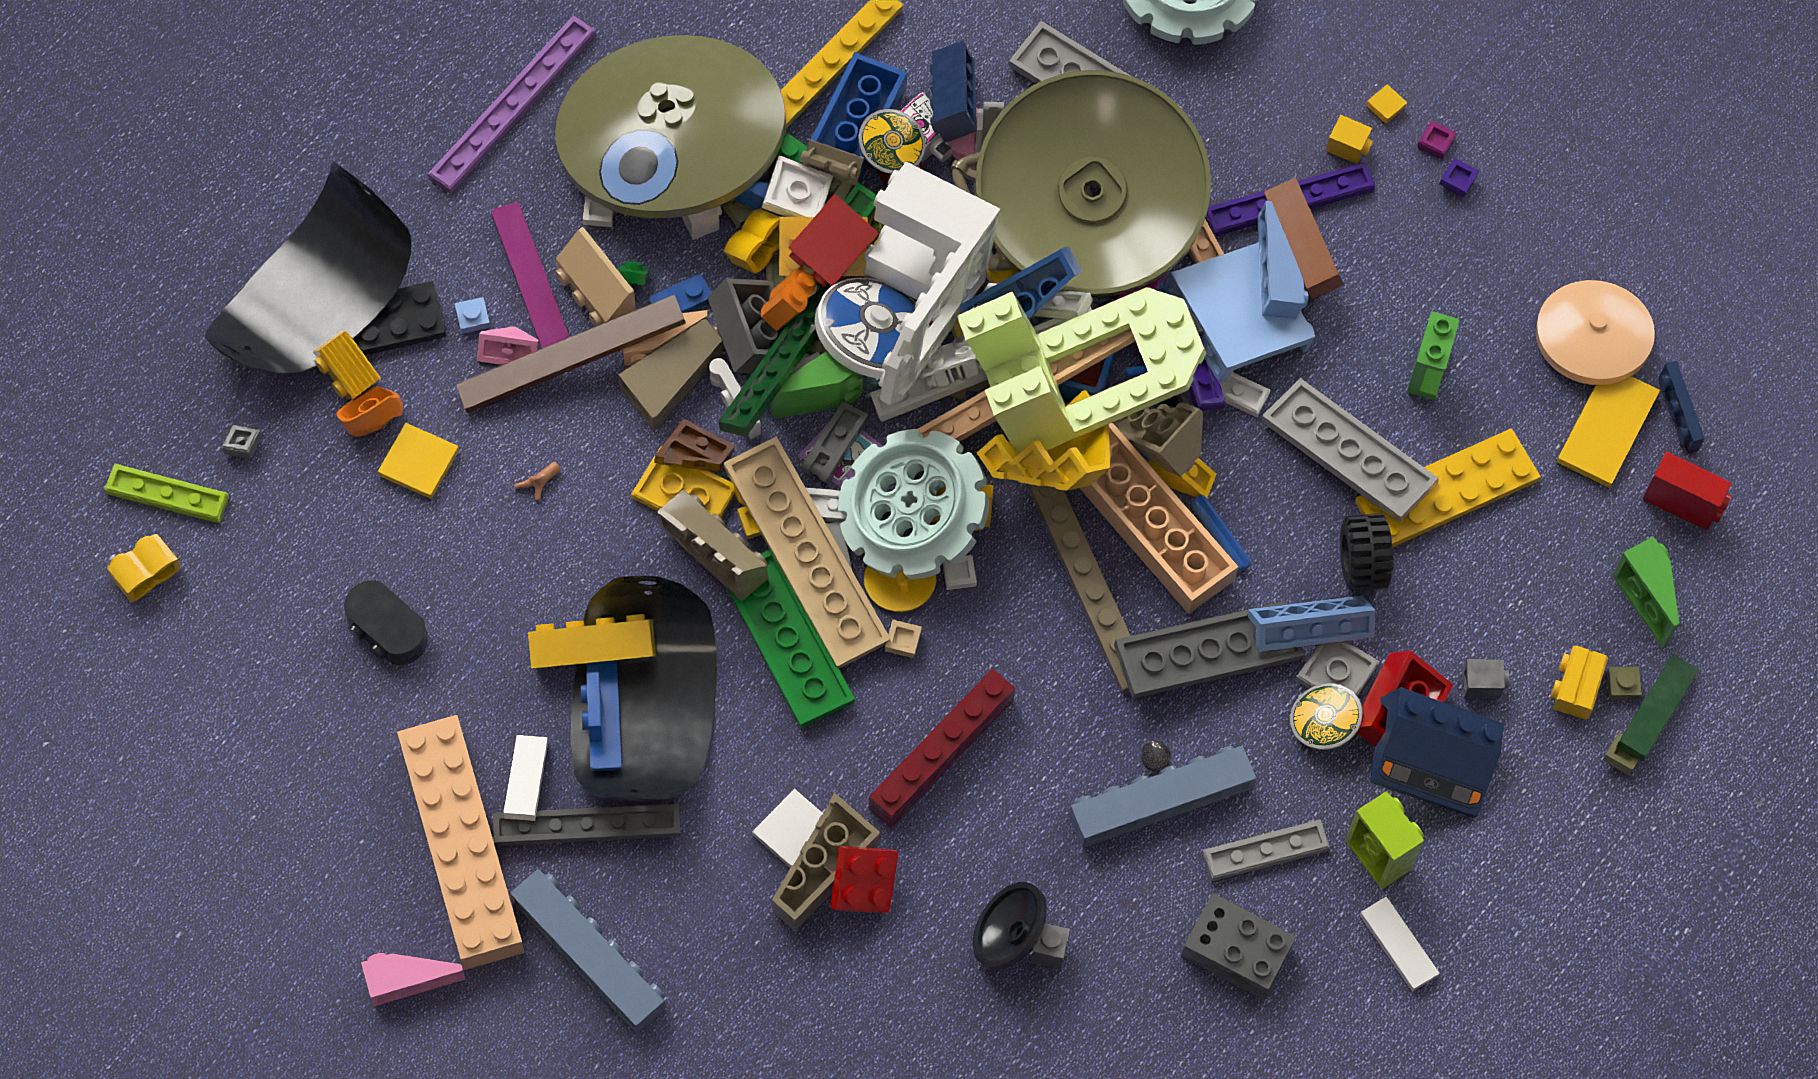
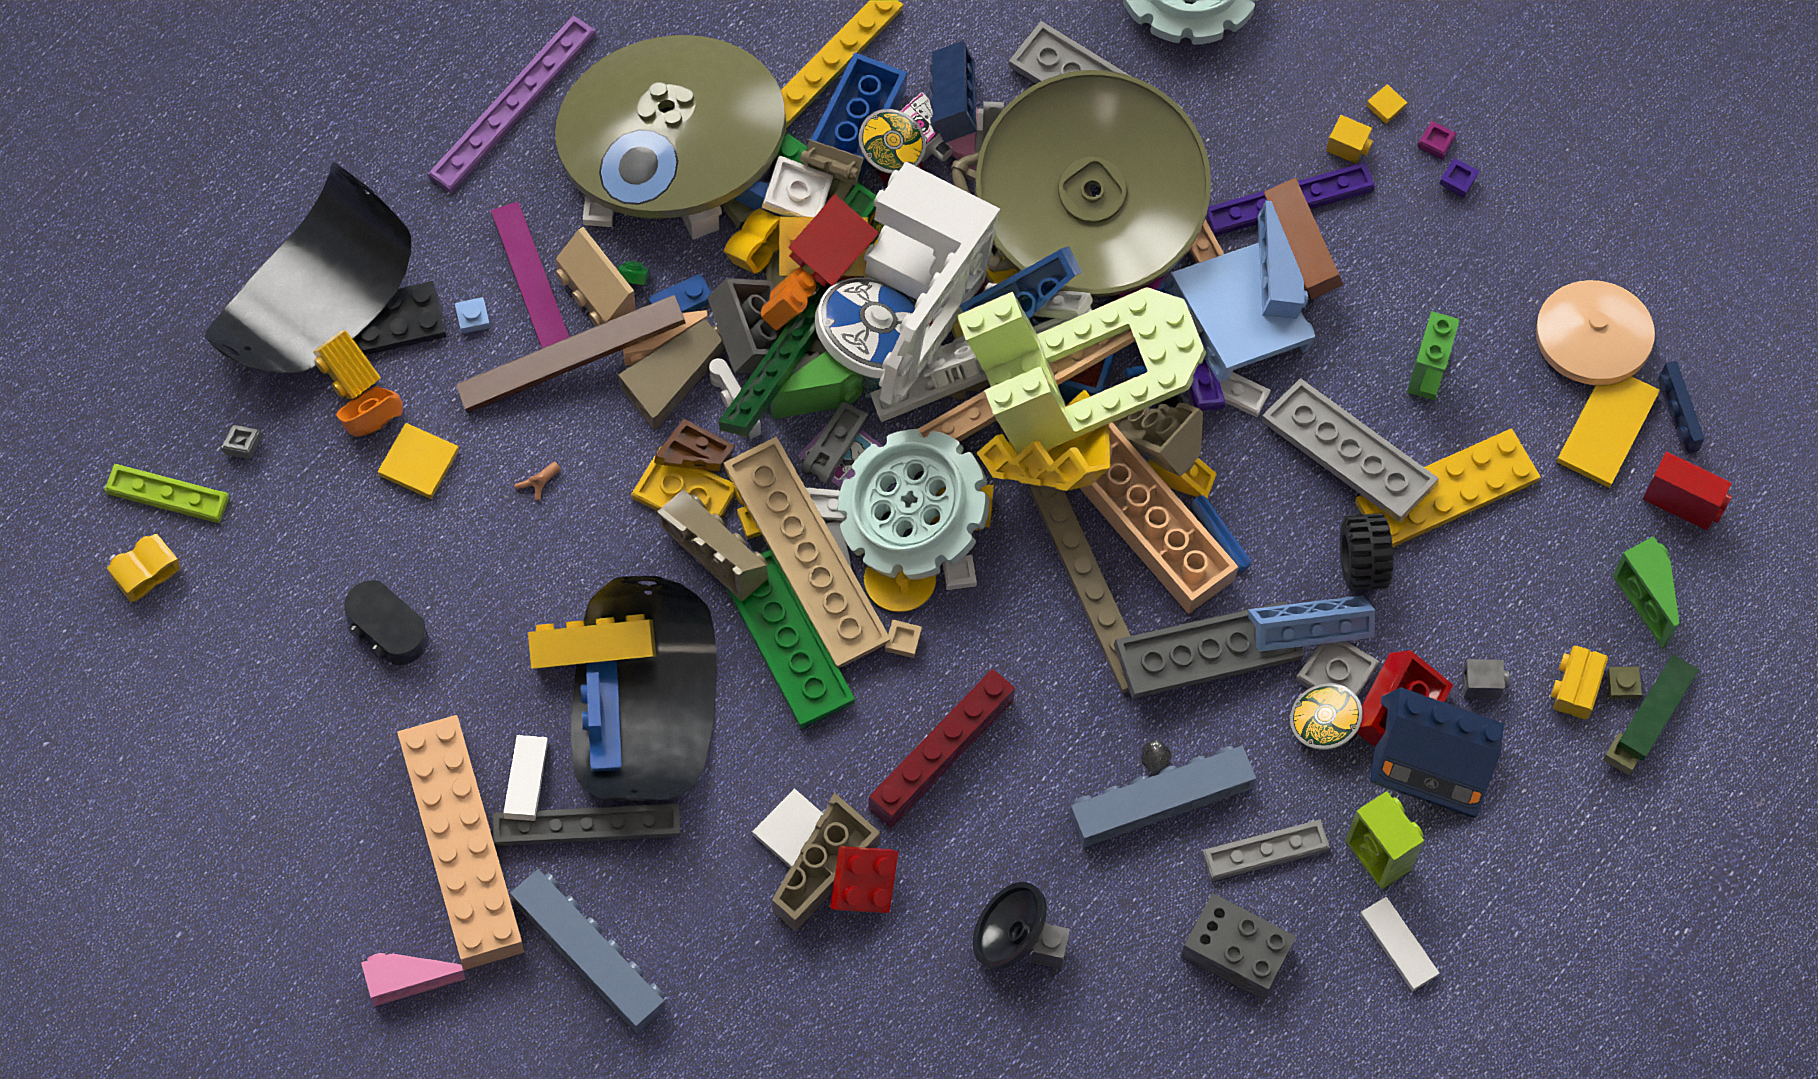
(505, 345): bright pink slope -> none

